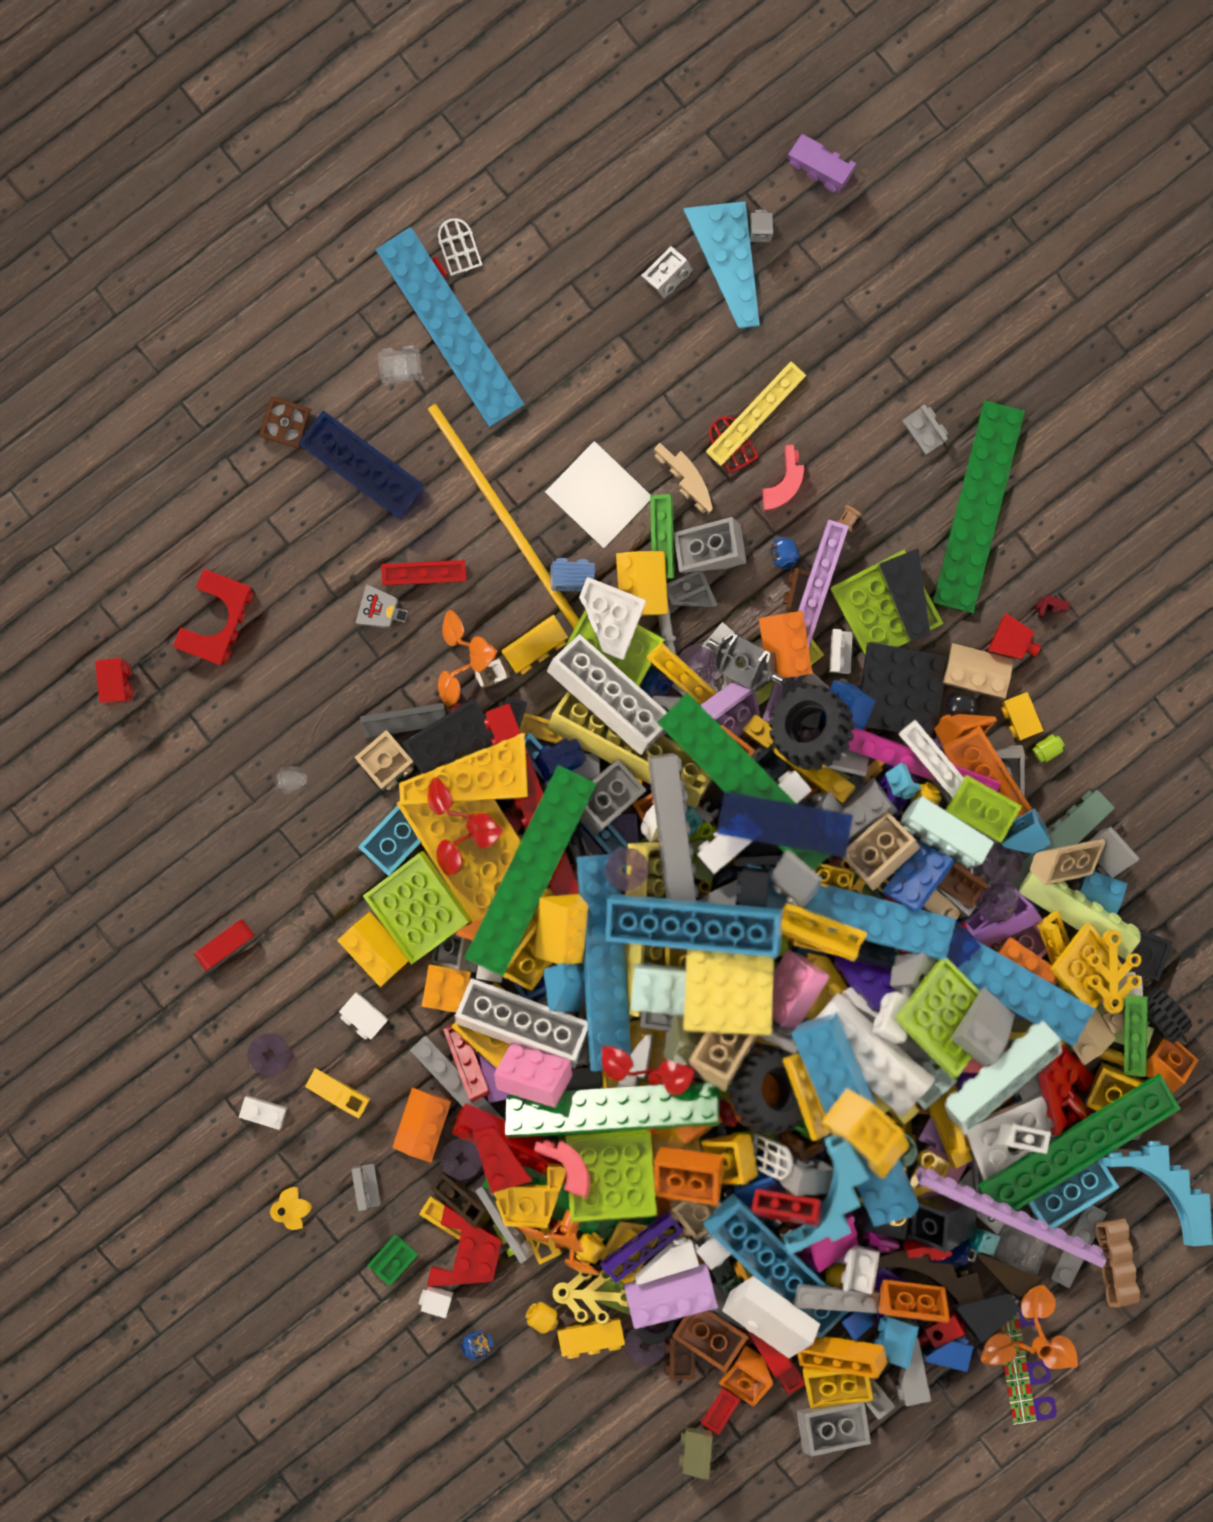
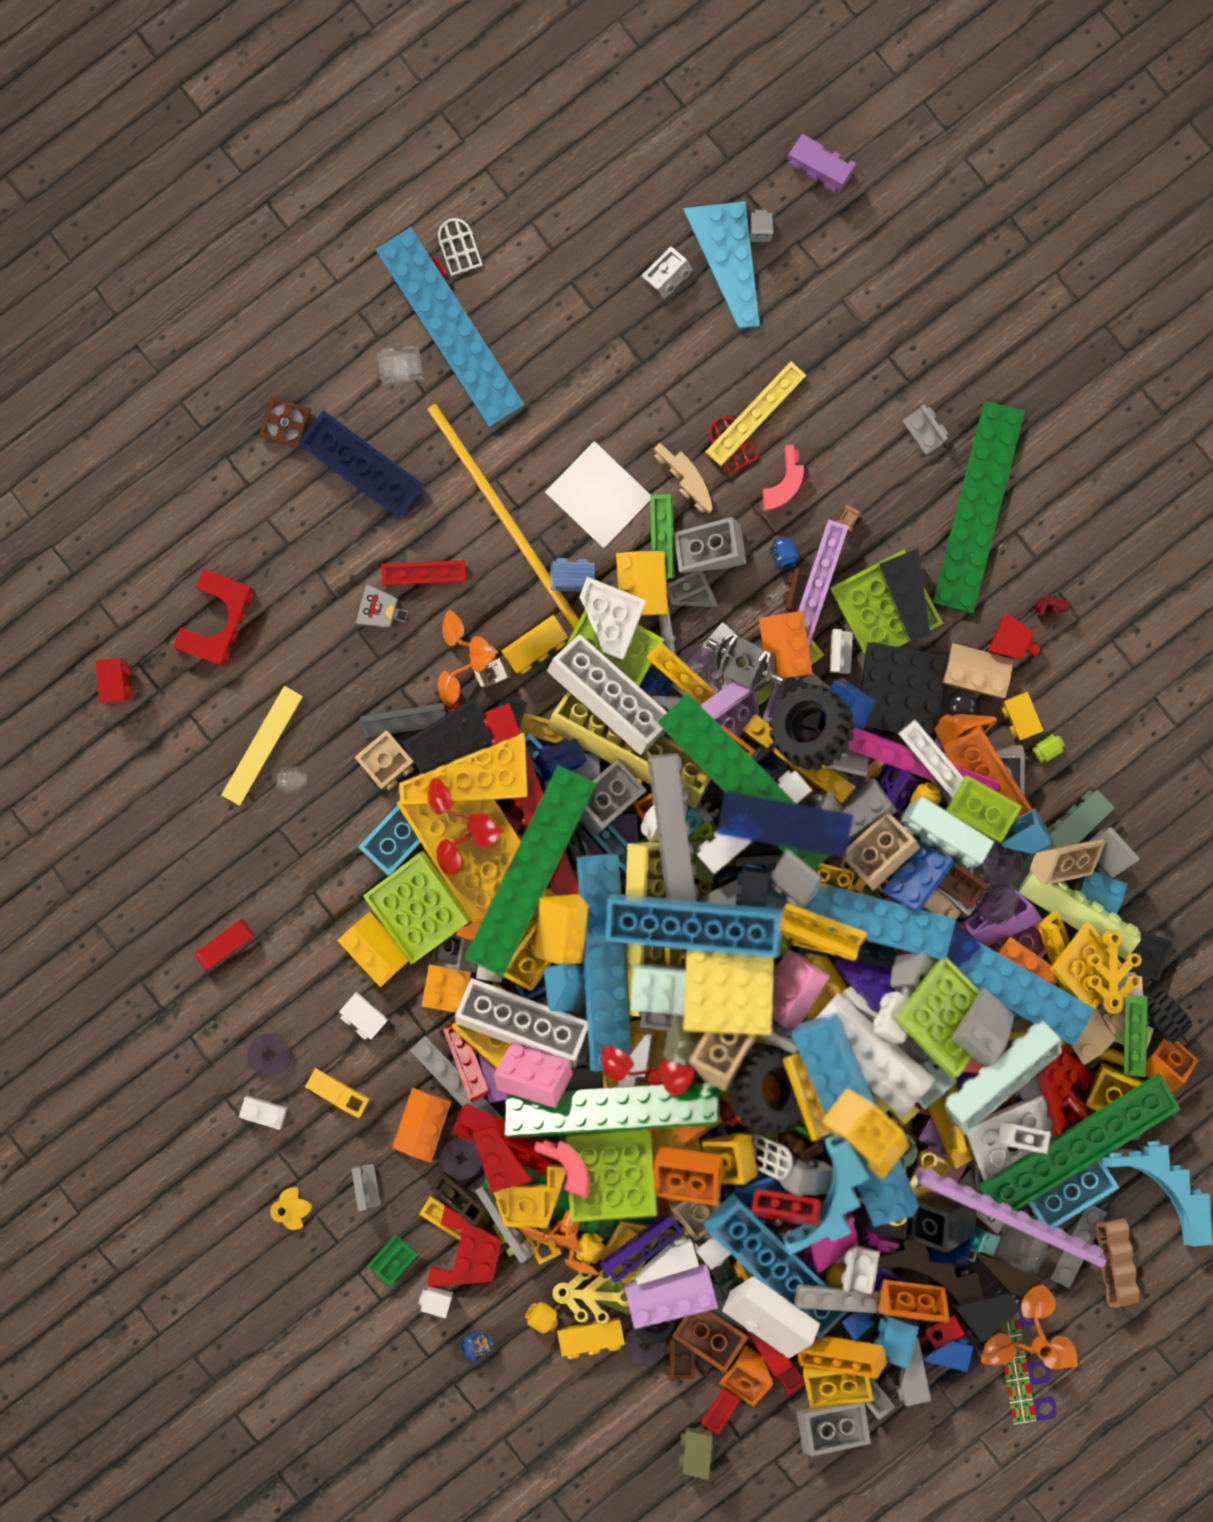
(262, 745): none -> light yellow tile
(632, 858): plate -> none
(901, 782): medium azure bracket -> none
(917, 1249): red slope -> none

